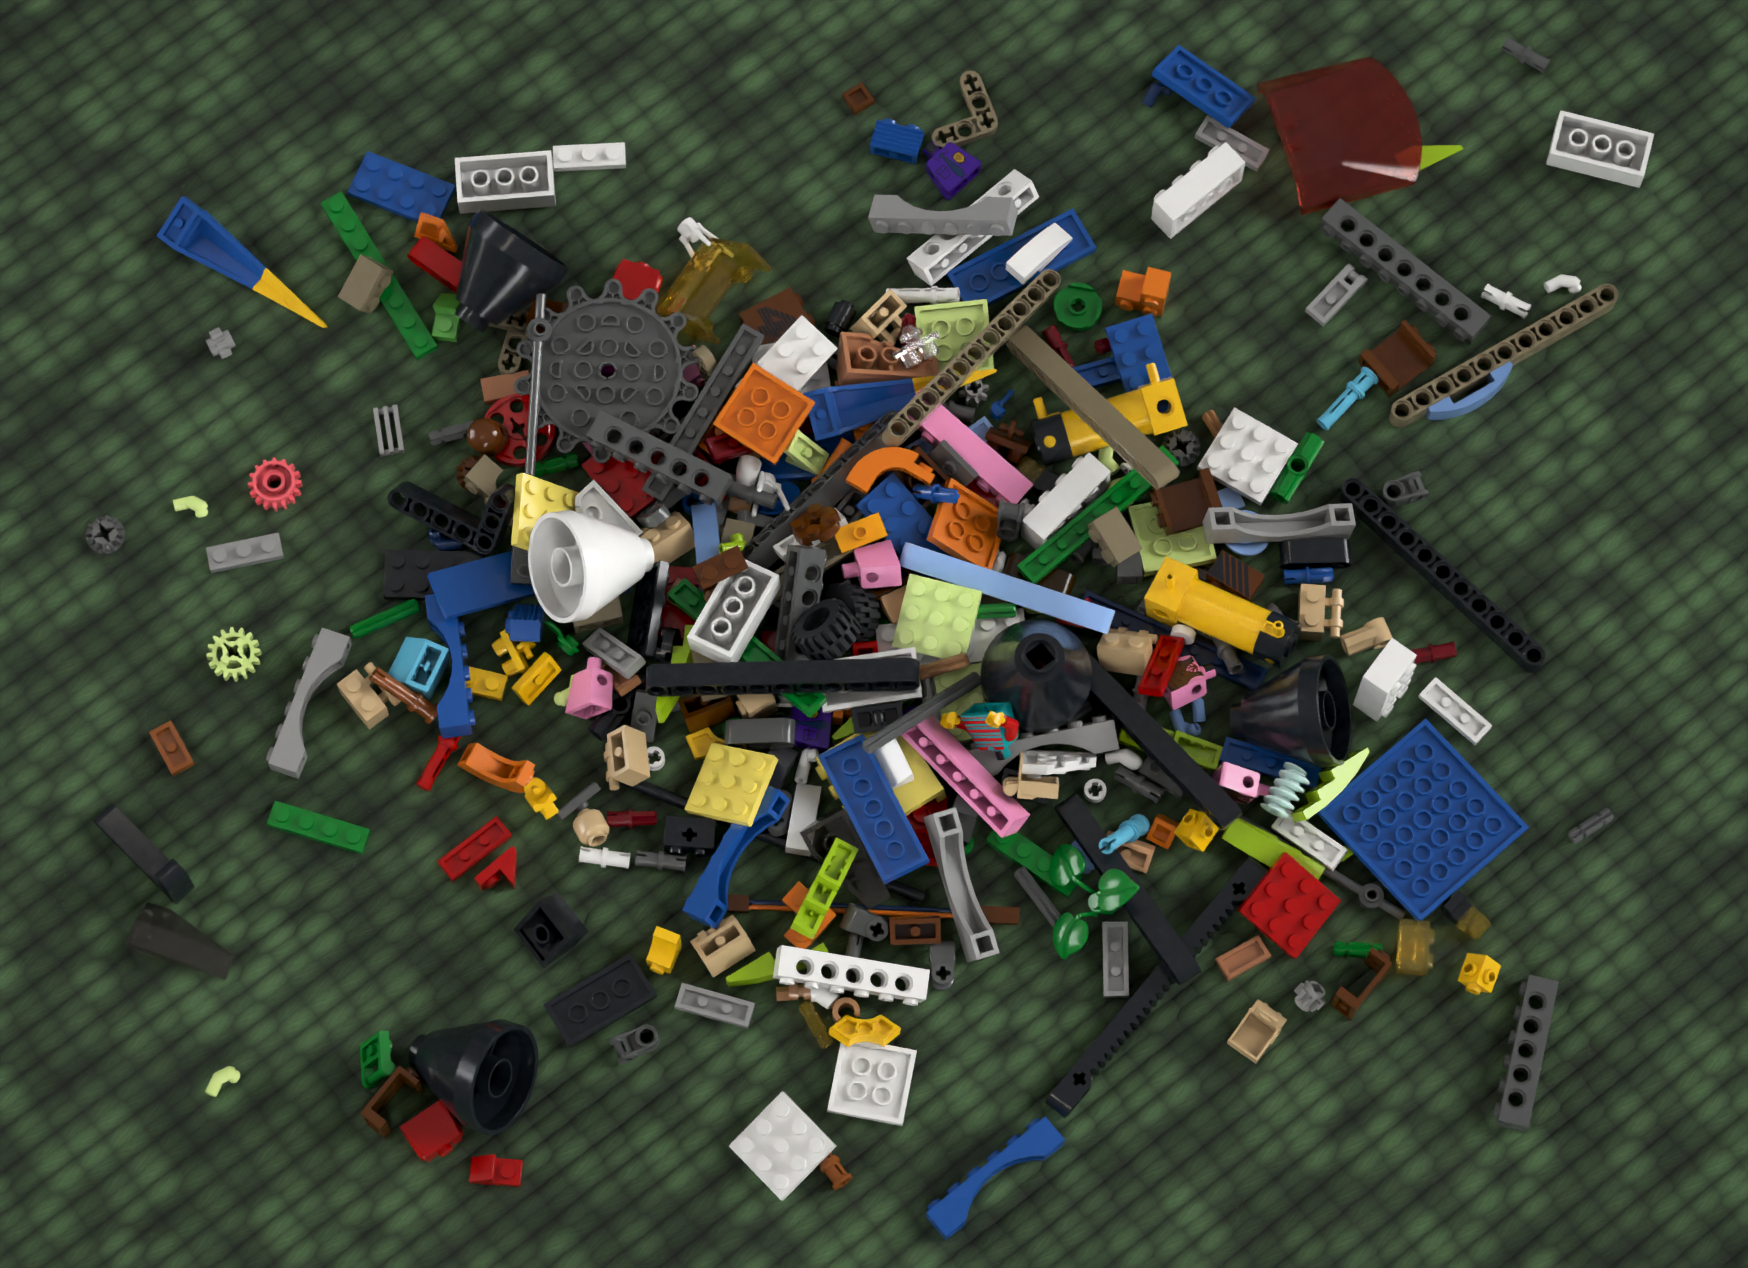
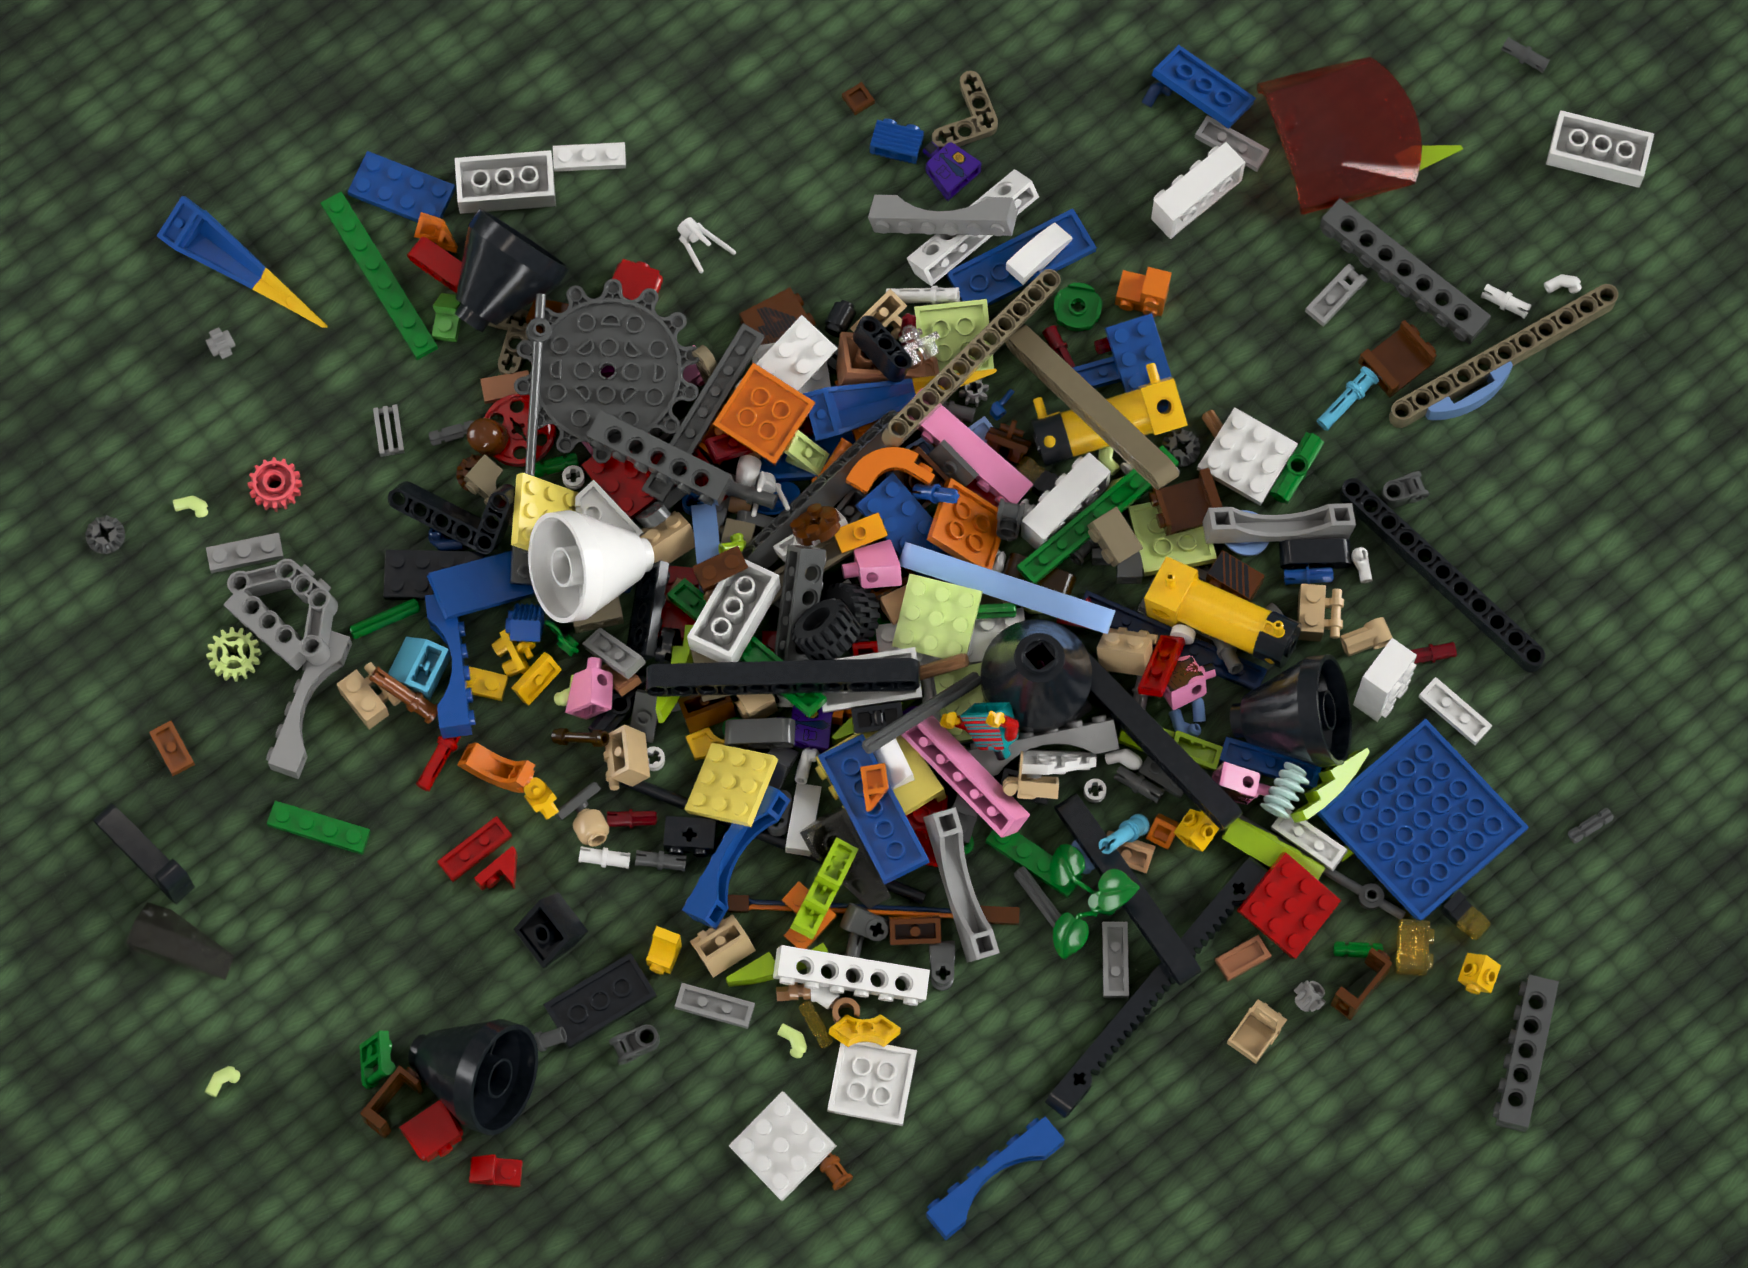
(274, 579): none -> light grey brick
(366, 284): dark tan brick -> none
(550, 1038): none -> dark grey pin
(563, 737): none -> dark brown bar
(579, 481): none -> white bush
(707, 281): clear yellow windscreen -> none
(796, 1040): none -> yellowish green arm
(874, 784): none -> orange slope
(882, 348): none -> black beam
(1231, 499): light blue tile -> none
(1361, 561): none -> white arm

